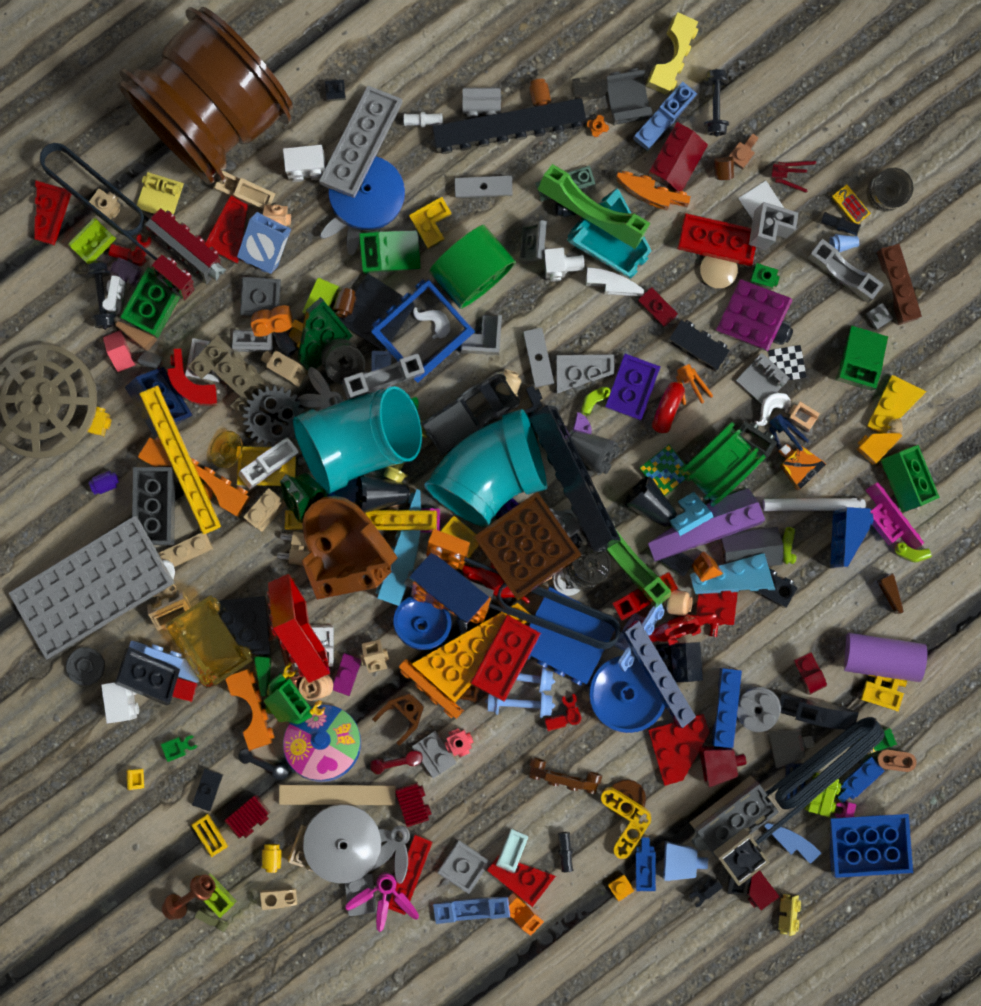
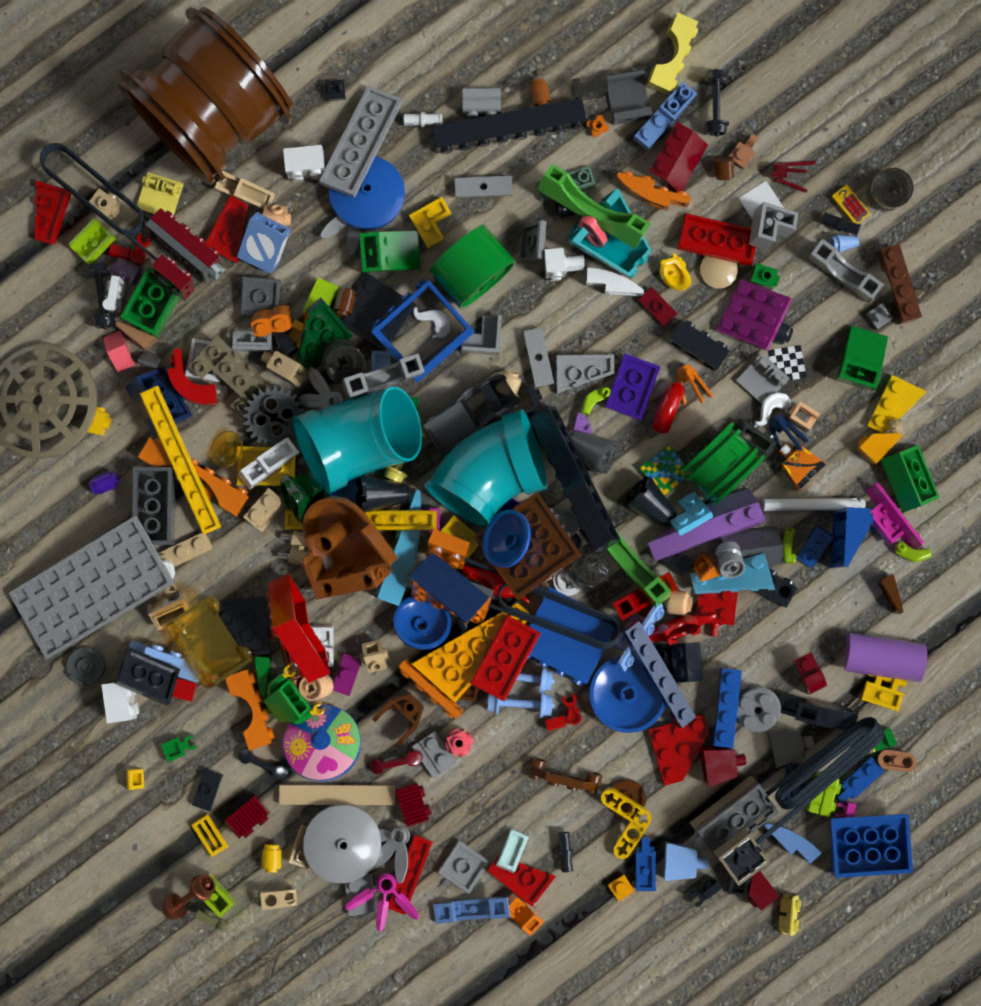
(506, 538): none -> blue dish
(596, 235): none -> coral plate
(674, 273): none -> yellow hat
(730, 559): none -> light grey wheel
(814, 546): none -> blue plate

